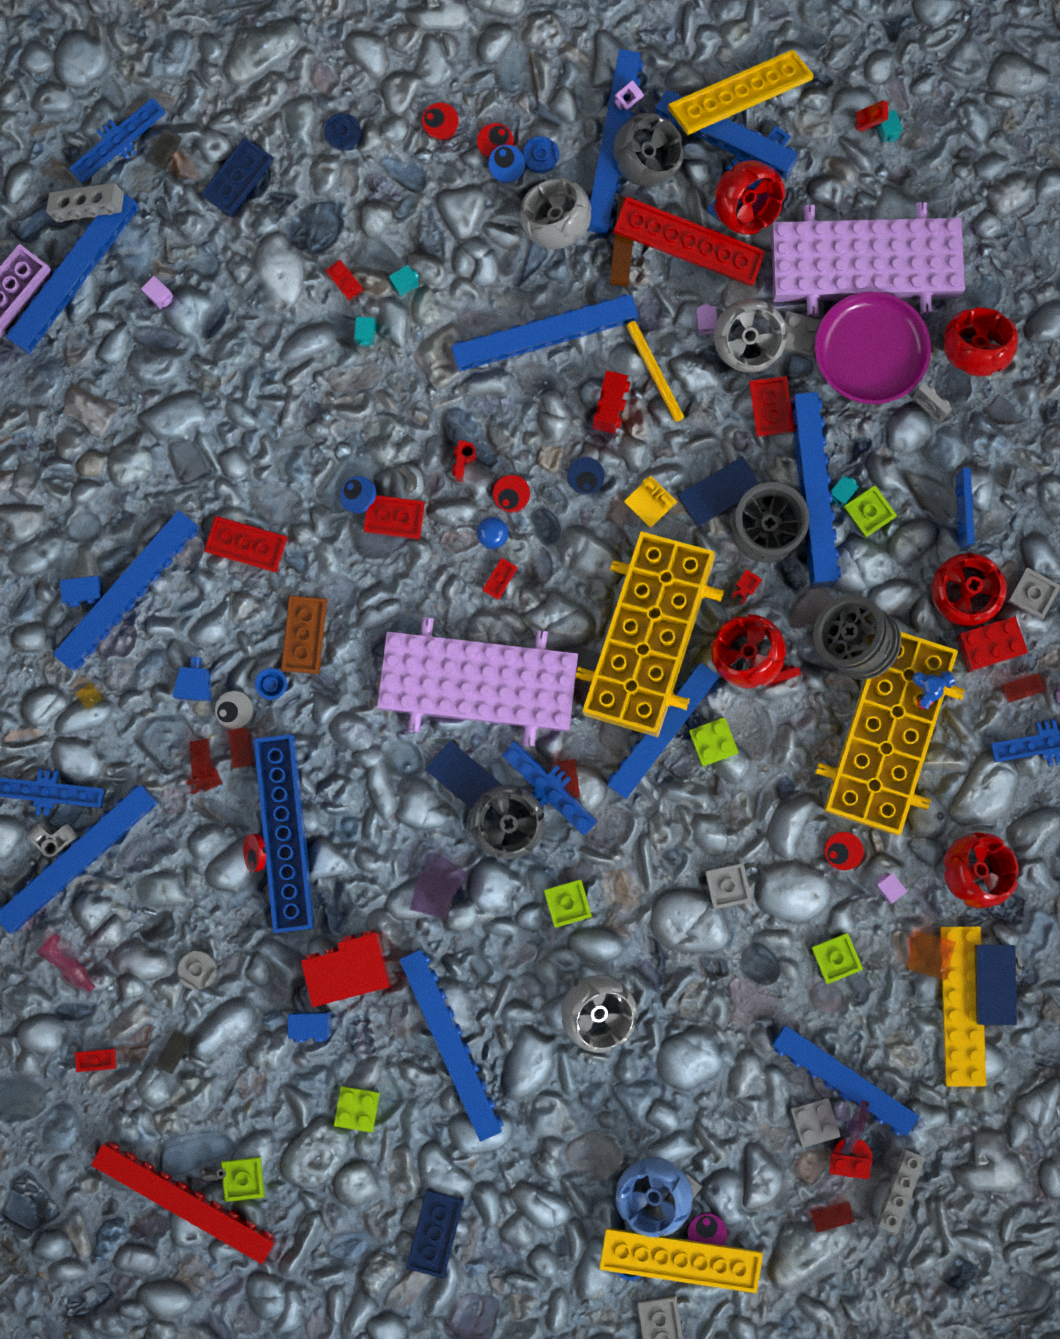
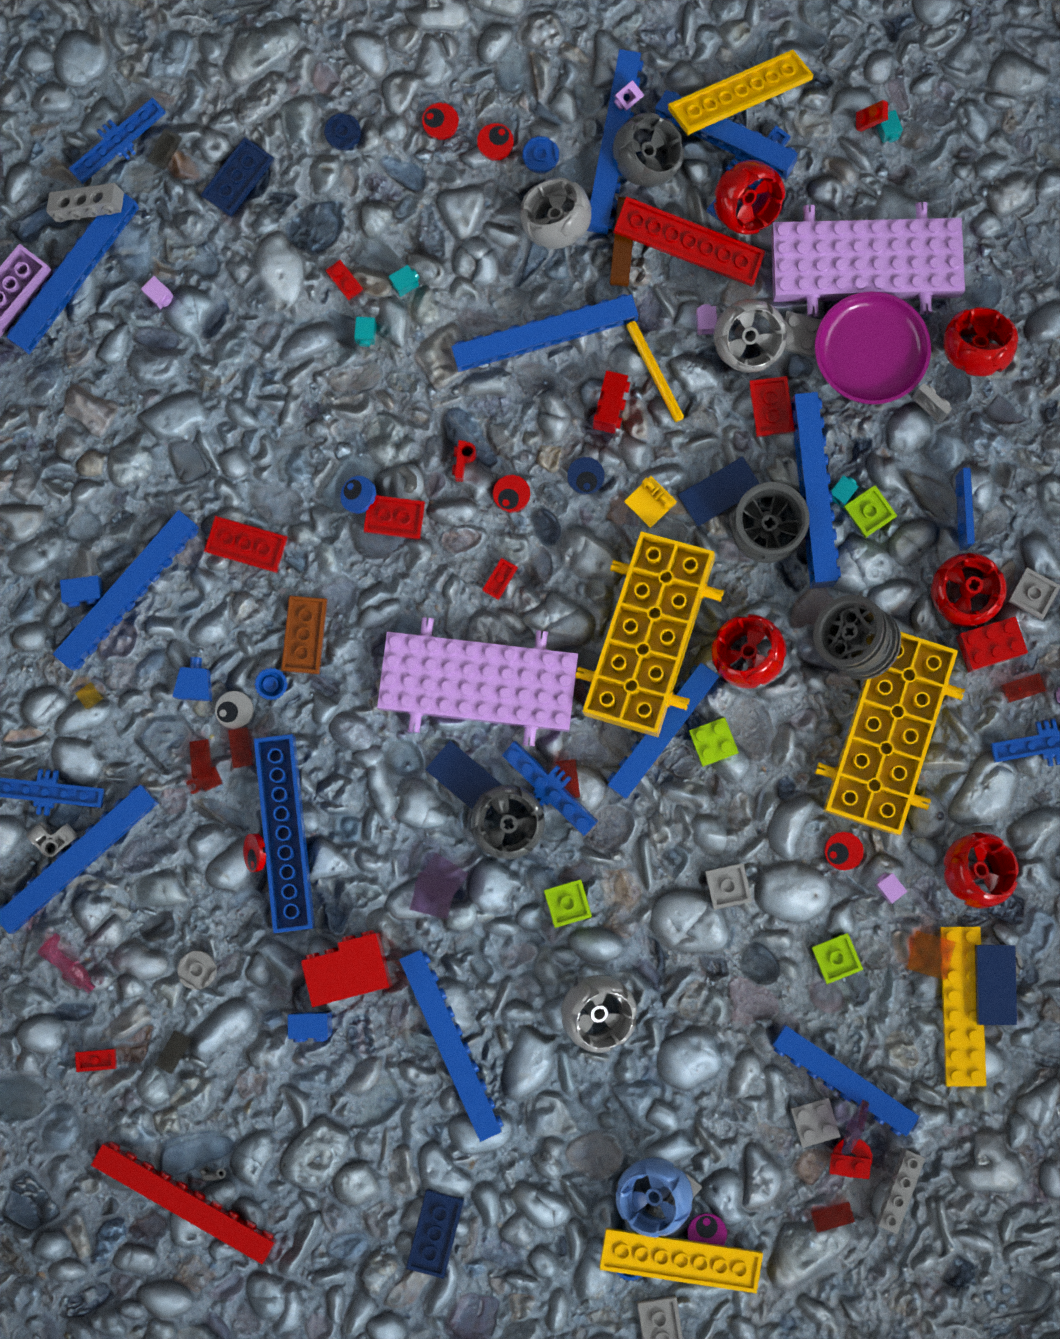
(243, 1179): lime tile -> none
(357, 1109): lime plate -> none
(492, 532): blue hat -> none
(506, 163): blue tile -> none
(747, 584): red plate -> none
(788, 673): red plate -> none
(932, 686): blue animal -> none

